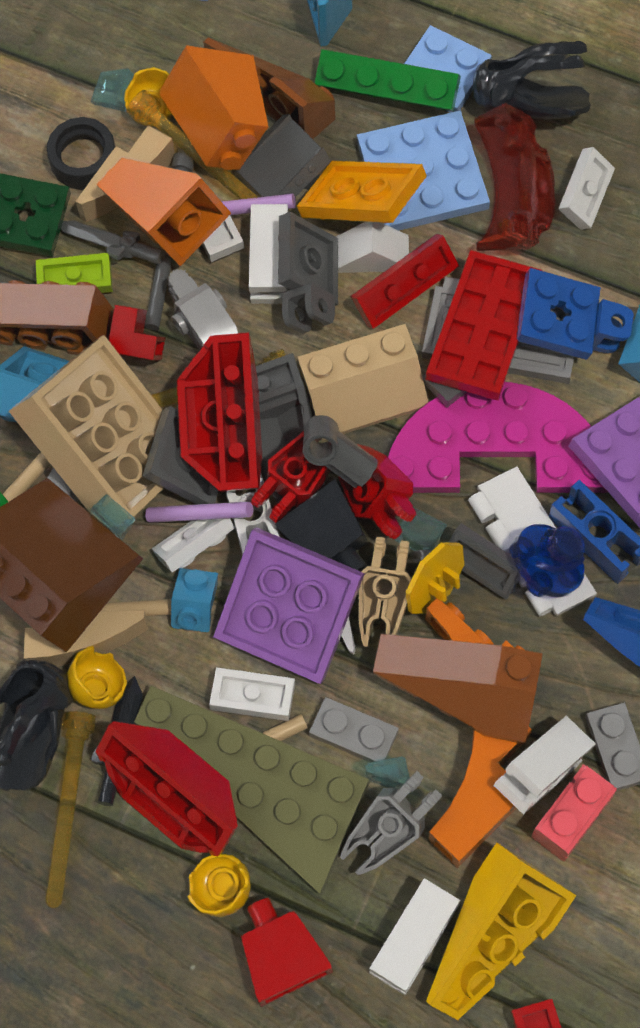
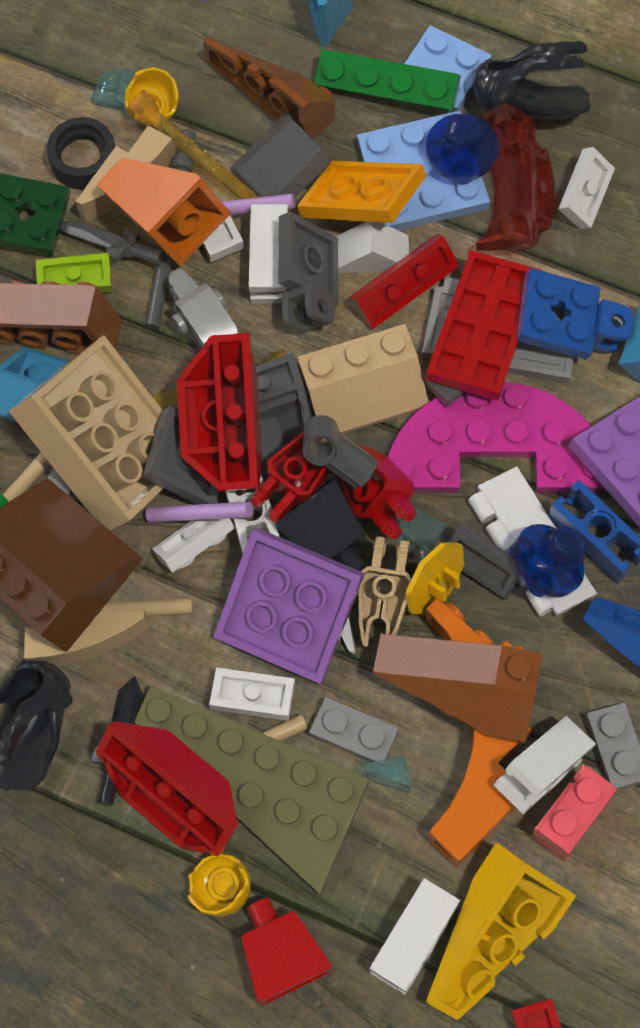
(78, 728): clear yellow piece -> none
(96, 679): yellow hair -> none
(112, 516): clear light blue slope -> none
(128, 334): red piece -> none
(193, 599): dark azure bracket -> none
(217, 104): orange slope -> none
(395, 820): light grey hinge -> none
(462, 147): none -> clear blue plate

